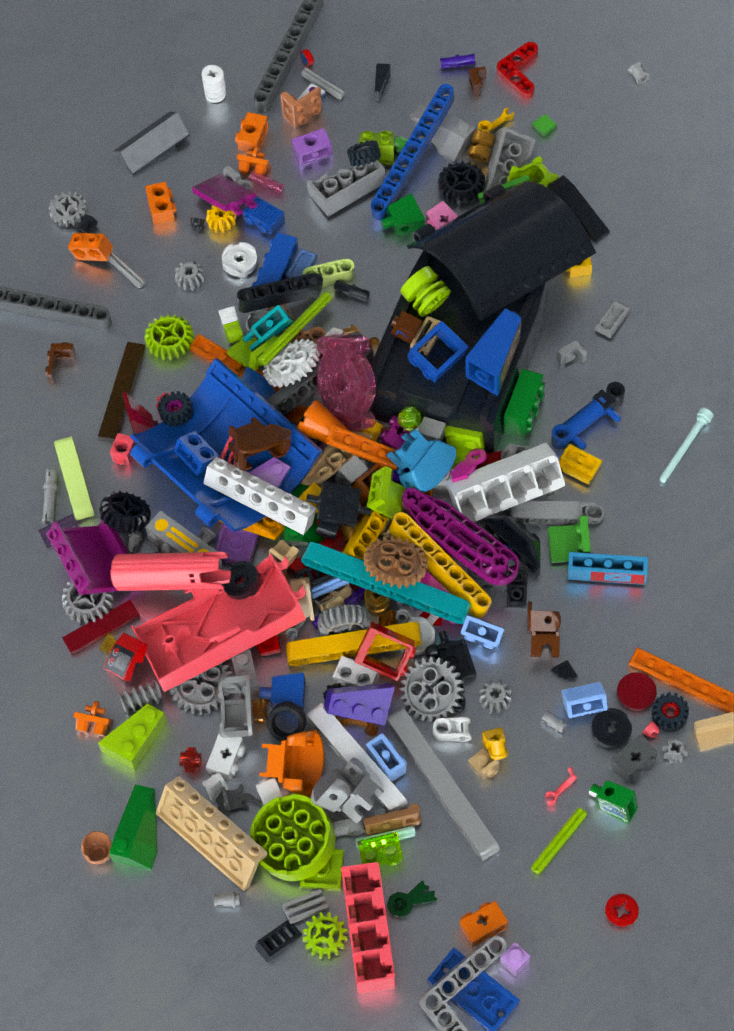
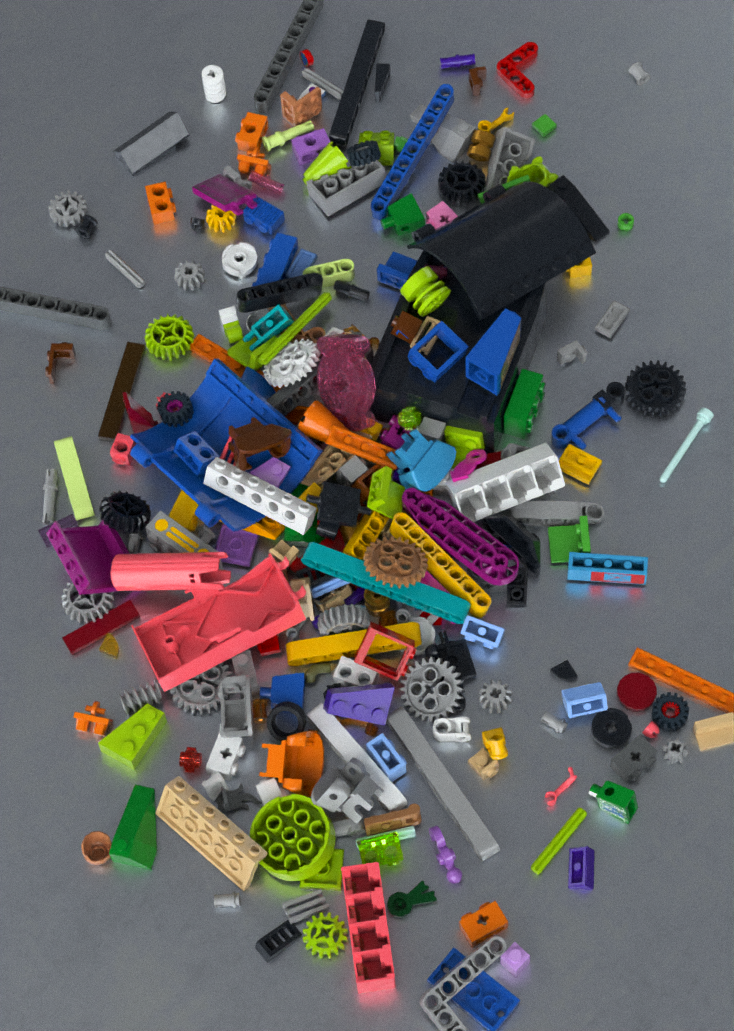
(90, 246): orange brick -> none
(124, 656): slope -> none
(184, 512): none -> yellow brick
(250, 584): black plate -> none
(280, 138): none -> yellowish green pin
(316, 669): none -> olive arm
(327, 162): none -> lime cone
(357, 82): none -> black beam
(396, 270): none -> blue bracket
(441, 271): none -> clear pink pin
(445, 856): none -> medium lavender piece
(543, 633): reddish brown piece -> none
(581, 868): none -> dark purple slope
(618, 901): red gear -> none
(630, 219): none -> bright green bush
(658, 402): none -> black gear

